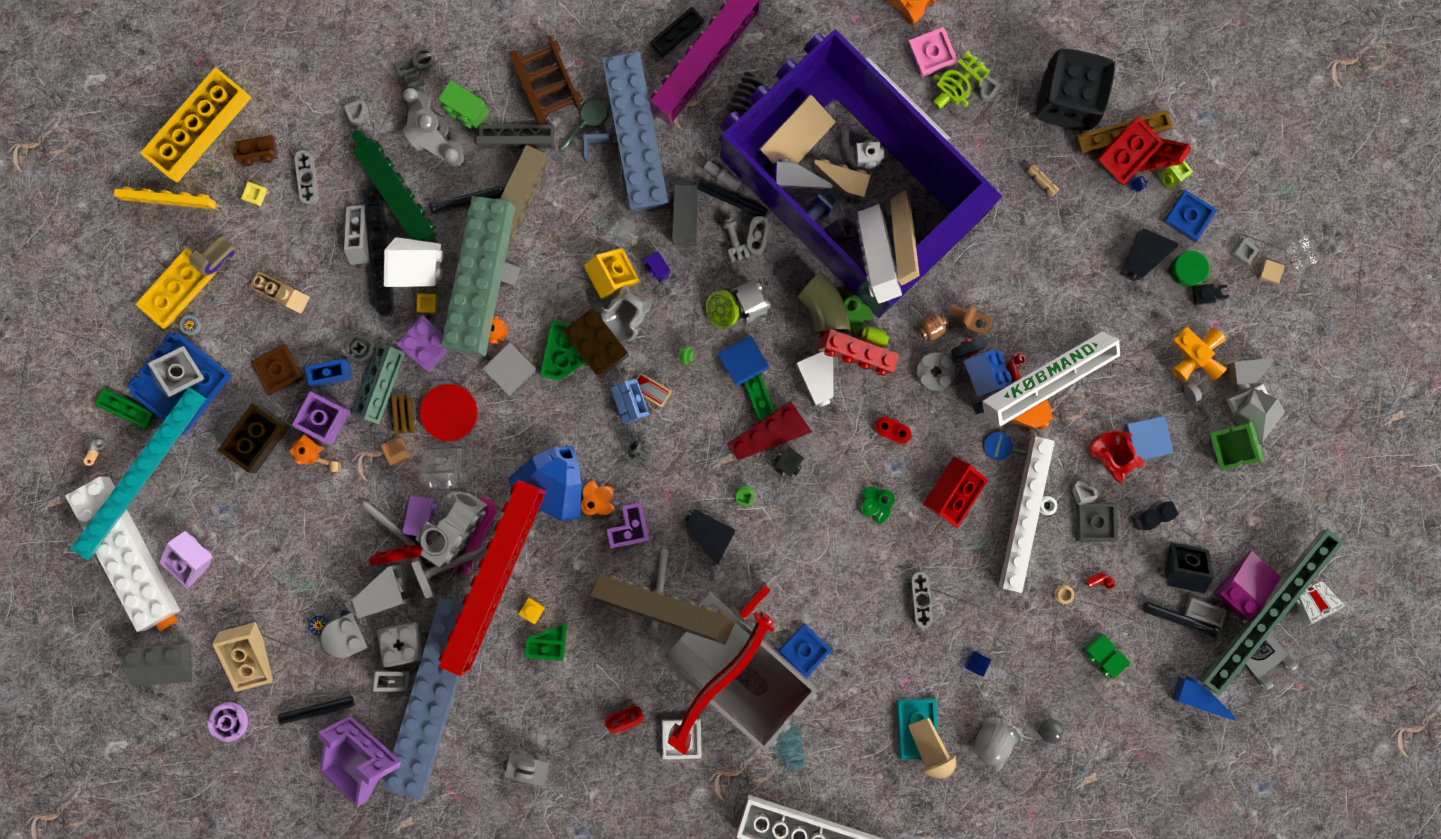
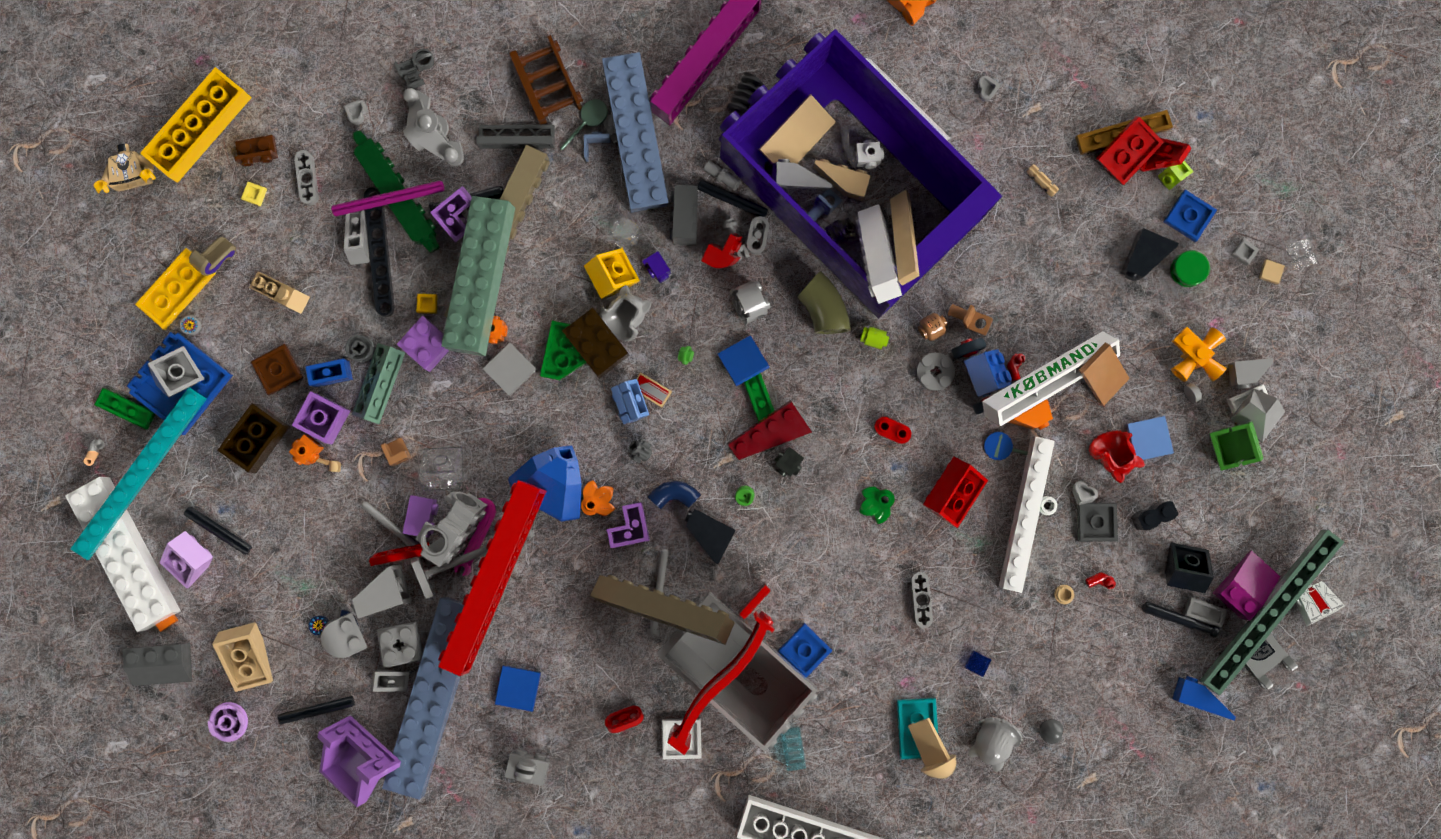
(125, 171): none -> tan torso
(165, 198): yellow plate -> none
(217, 530): none -> black axle
(388, 198): none -> magenta axle
(402, 410): pearl gold tile -> none
(412, 263): white slope -> none
(449, 213): none -> medium lavender brick
(449, 412): red tile -> none
(463, 105): bright green piece -> none
(510, 274): light grey tile -> none
(518, 688): none -> blue tile
(531, 610): yellow plate -> none
(548, 644): green wing -> none
(674, 490): none -> dark blue cylinder
(677, 32): black tile -> none
(722, 309): lime tile -> none
(723, 257): none -> red brick
(818, 378): white slope -> none
(857, 352): brick -> none
(858, 314): bright green plate -> none
(932, 51): bright pink plate -> none
(949, 92): lime torso -> none
(1075, 89): black piece -> none
(1103, 652): green piece -> none
(1104, 374): none -> medium nougat tile
(1138, 184): clear blue plate -> none
(1207, 294): black plate -> none

